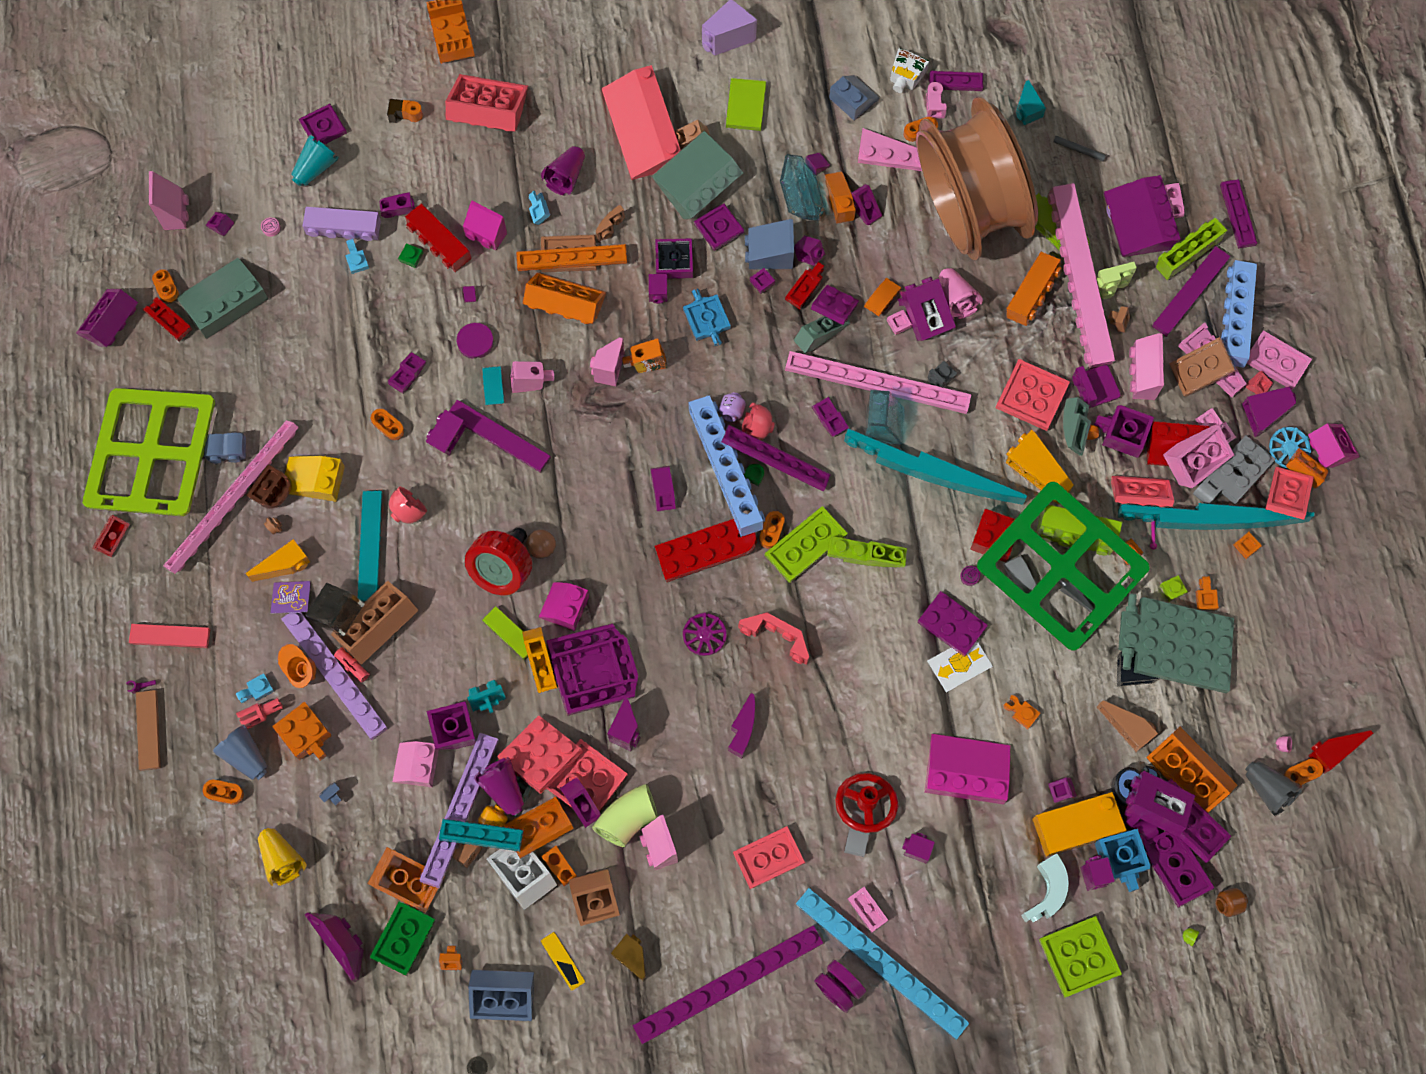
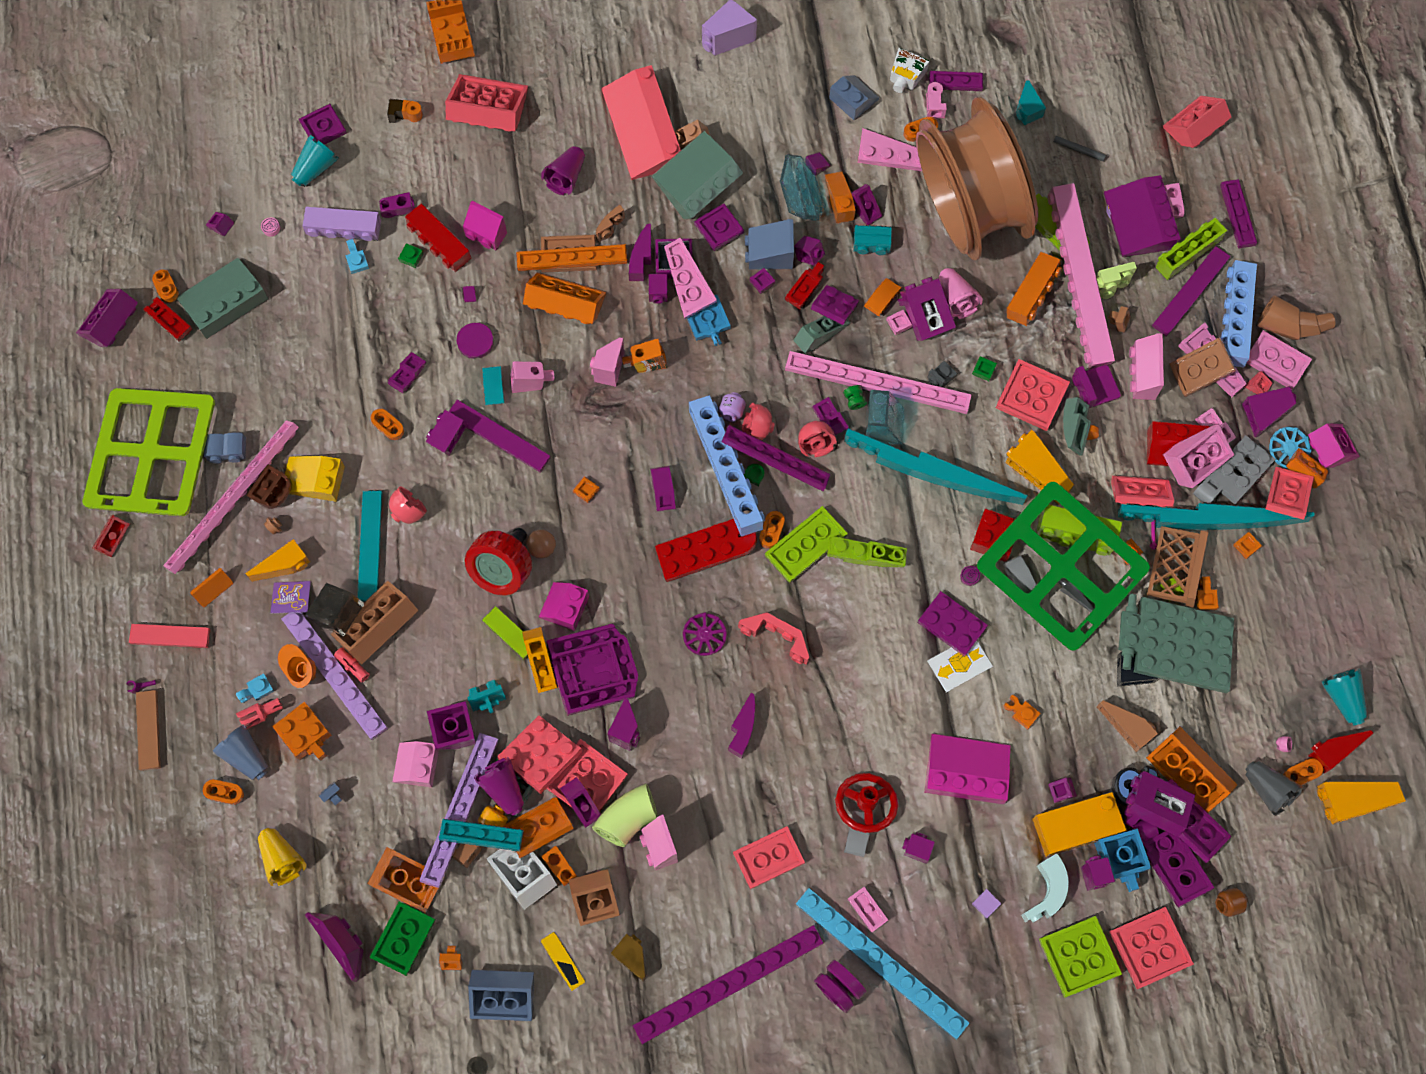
(168, 202): bright pink slope -> none
(211, 587): none -> orange slope
(539, 209): medium azure plate -> none
(586, 489): none -> orange tile
(640, 255): none -> magenta slope
(689, 282): none -> bright pink wing
(745, 104): lime tile -> none
(816, 439): none -> coral cylinder
(855, 397): none -> green wheel
(872, 239): none -> teal brick
(984, 368): none -> green plate
(986, 903): none -> lavender tile
(1125, 430): magenta hinge -> none
(1151, 948): none -> coral plate
(1190, 936): lime hinge -> none
(1193, 573): none -> nougat fence
(1198, 120): none -> coral slope
(1290, 322): none -> nougat piece
(1348, 694): none -> teal cone
(1356, 799): none -> light orange slope

